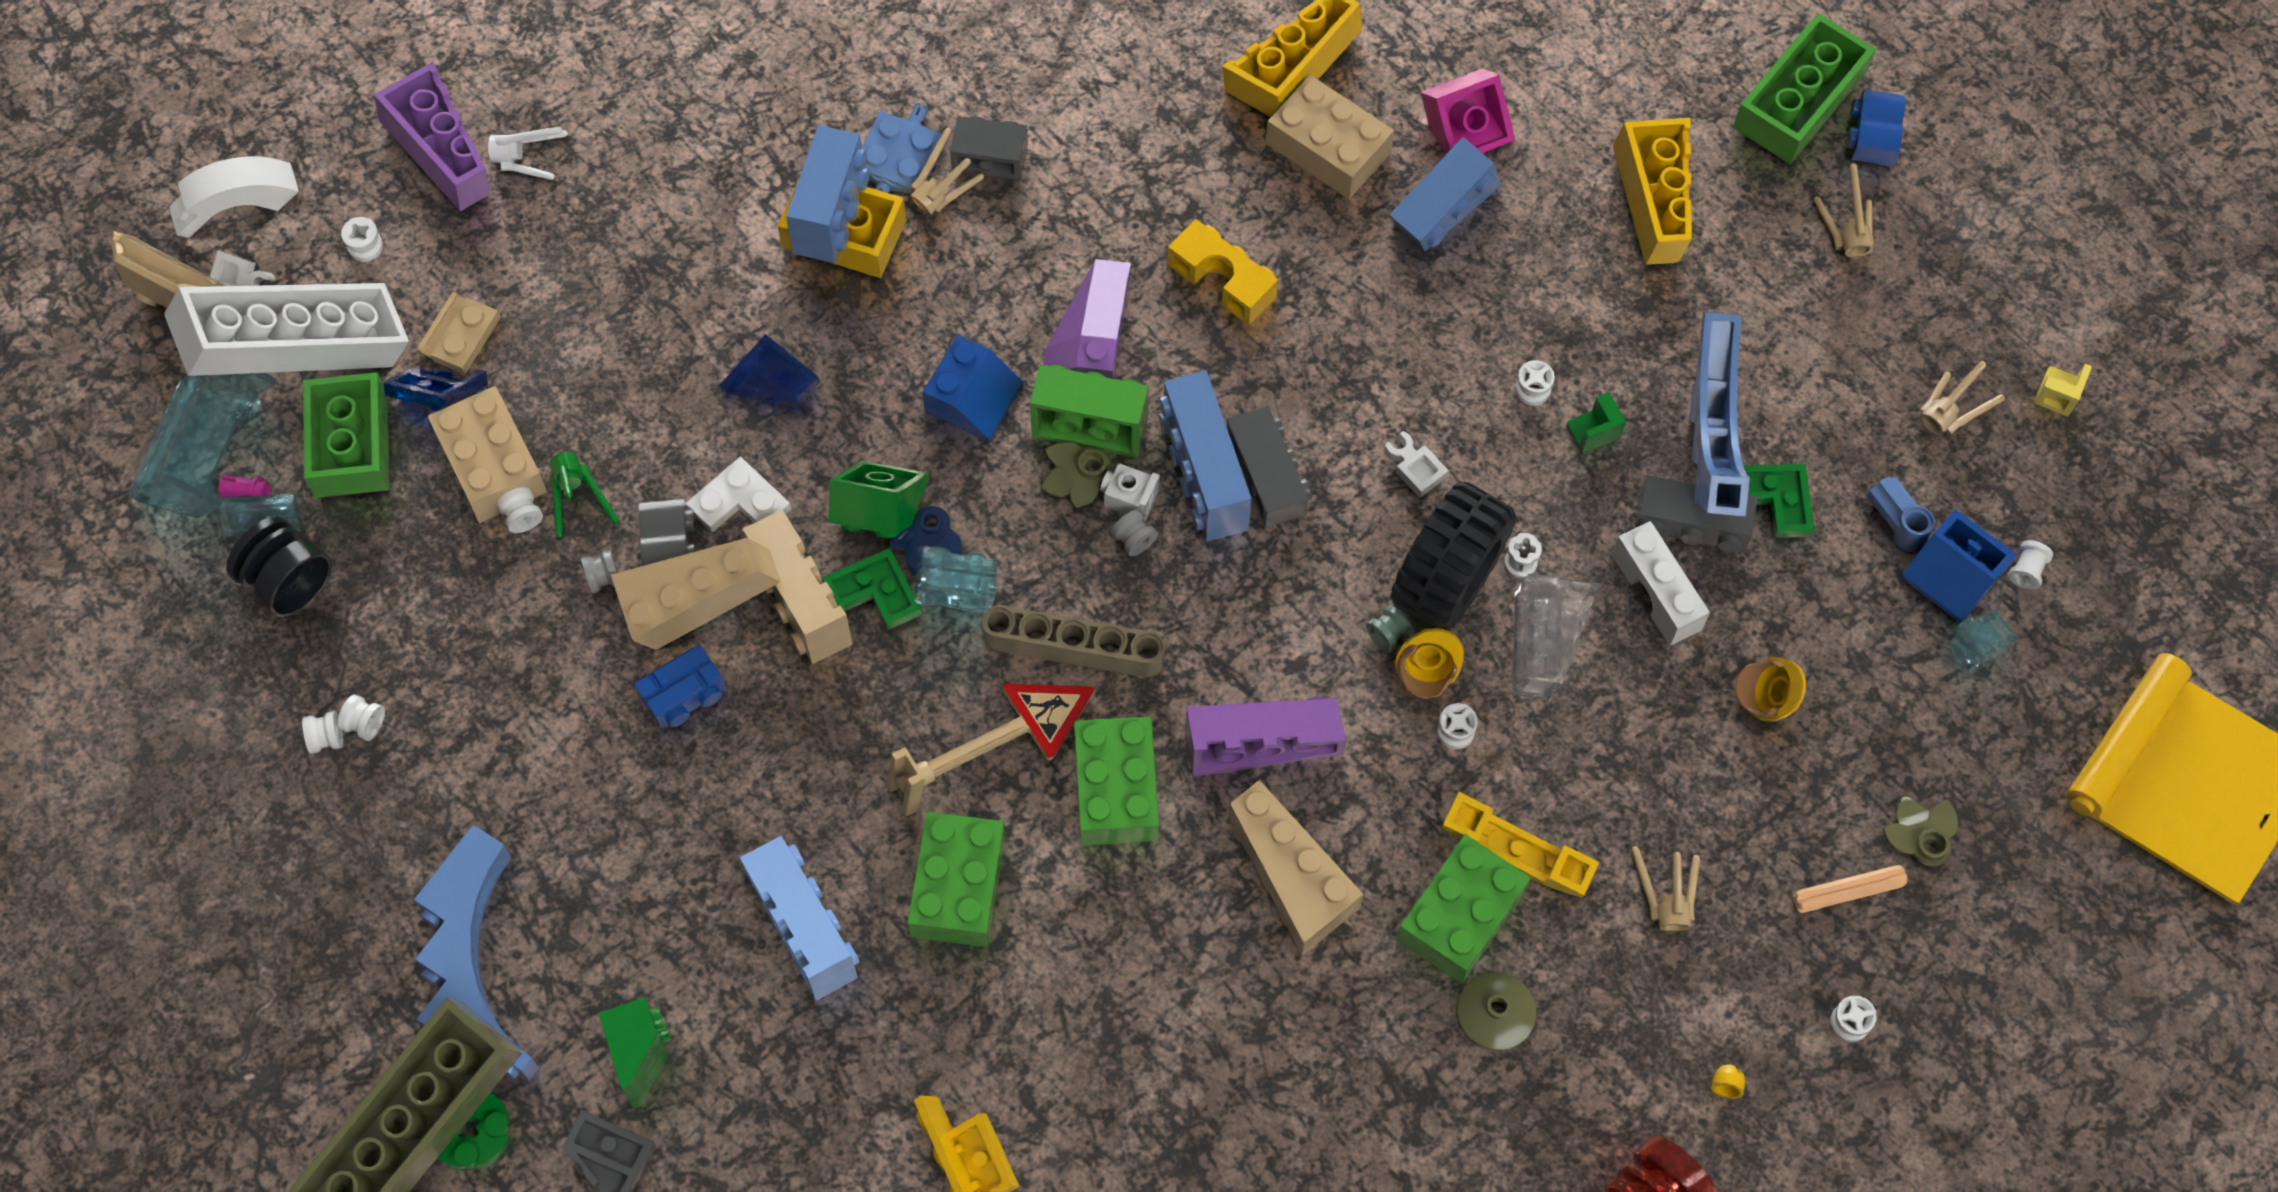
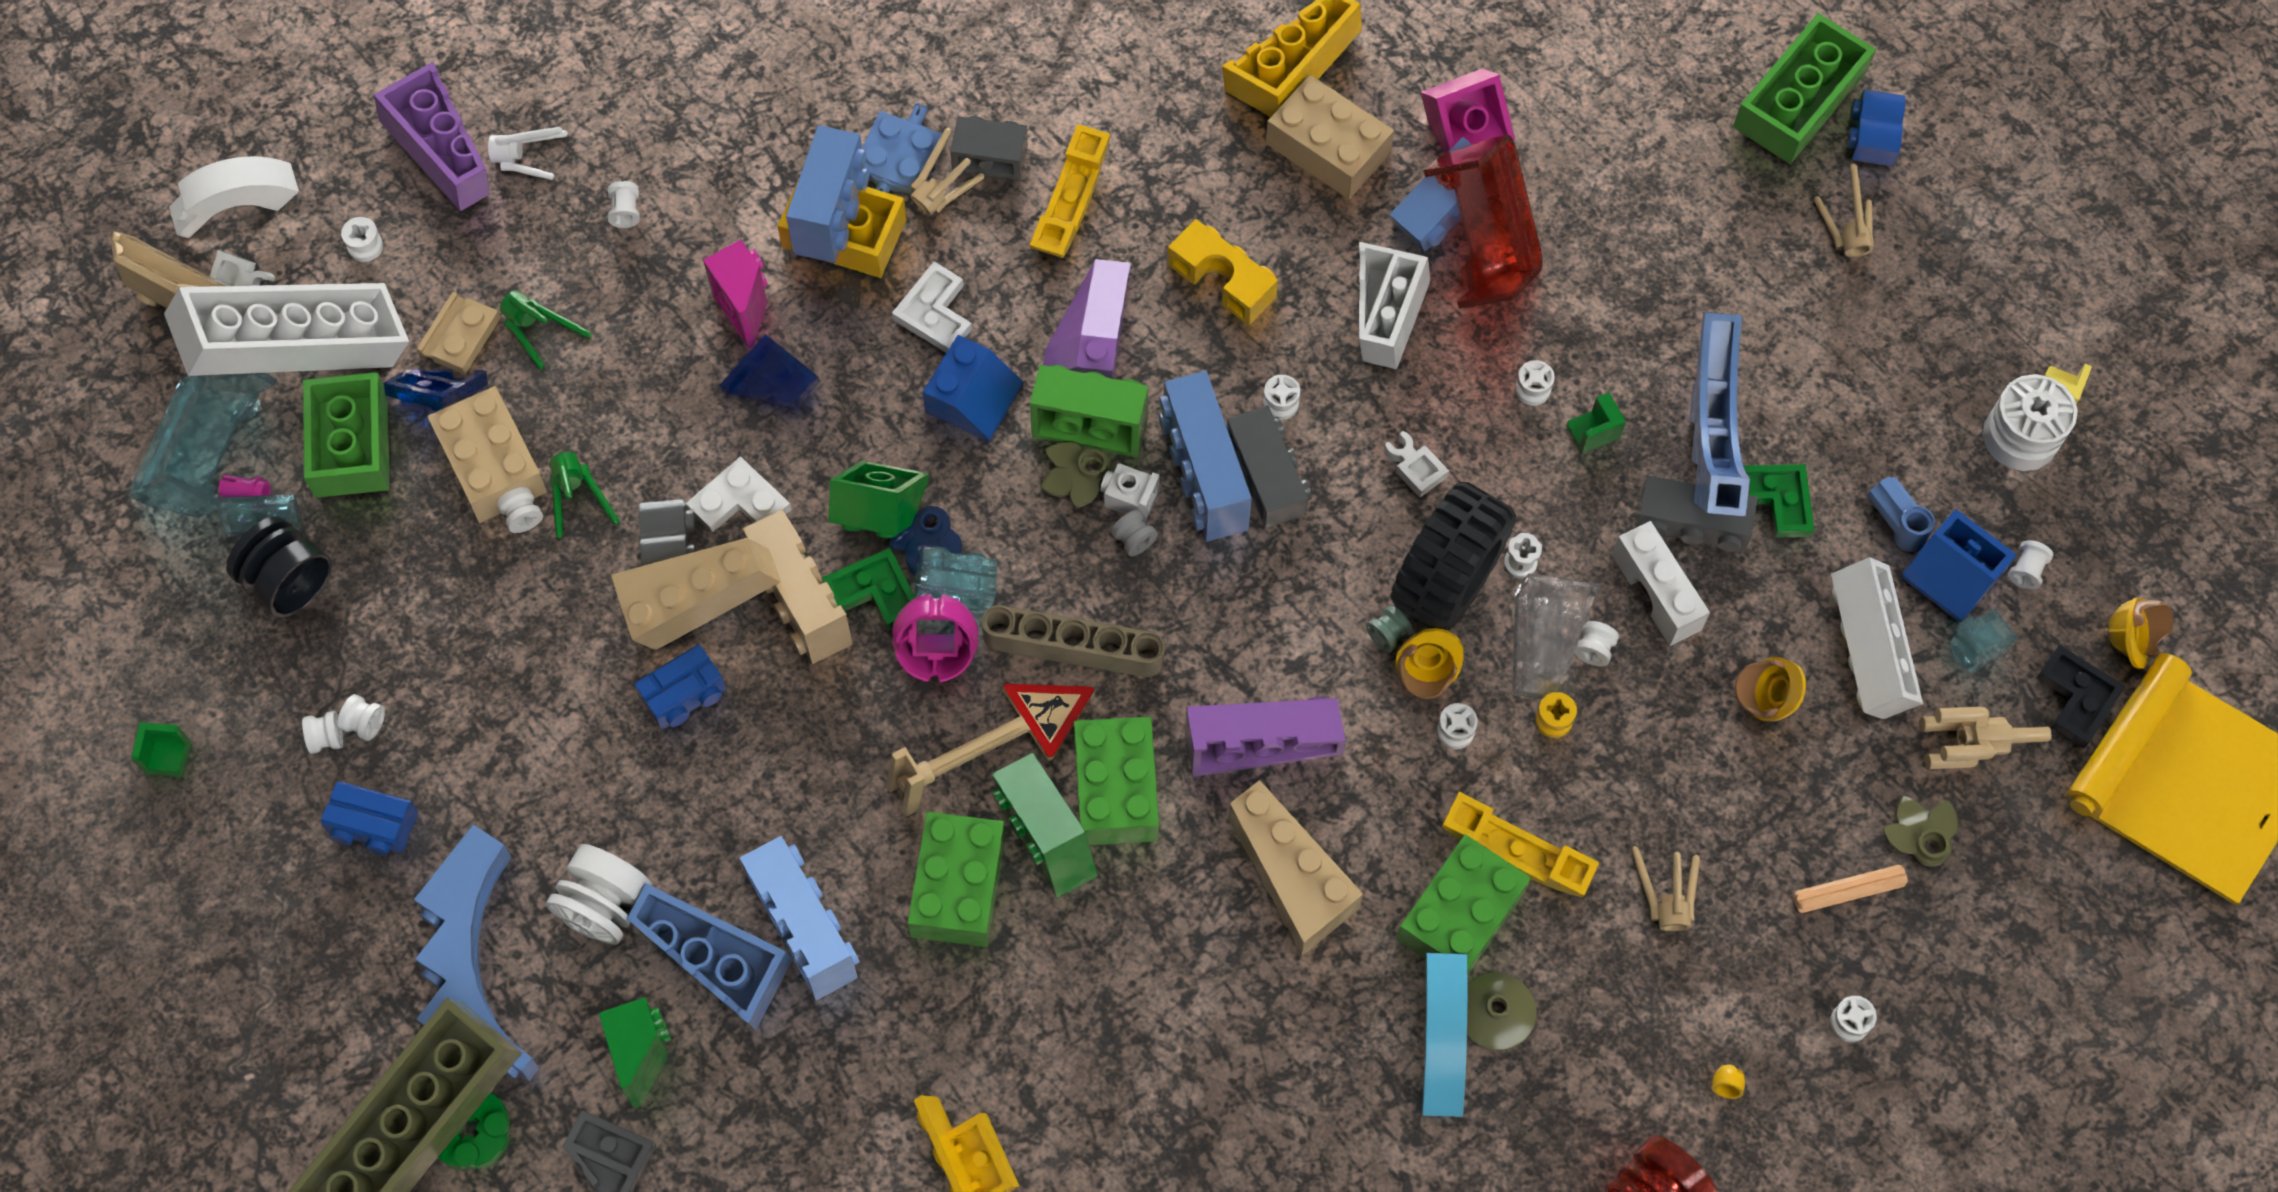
(161, 749): none -> green panel
(369, 818): none -> blue brick
(523, 312): none -> green plant
(599, 570): light grey wheel -> none
(601, 888): none -> white wheel
(623, 204): none -> white bush
(720, 956): none -> medium blue wedge
(738, 288): none -> dark pink slope
(925, 308): none -> white plate
(935, 653): none -> dark pink piece
(1045, 824): none -> wedge
(1072, 192): none -> yellow slope
(1285, 389): none -> white wheel
(1389, 301): none -> white wedge
(1445, 1034): none -> medium azure slope
(1494, 218): none -> clear red windscreen
(1552, 723): none -> yellow wheel
(1596, 643): none -> white wheel
(1657, 185): yellow wedge -> none
(1876, 639): none -> white brick
(1940, 414): tan plant -> none
(1976, 736): none -> tan plant
(2030, 422): none -> white wheel
(2089, 694): none -> black plate
(2139, 628): none -> piece

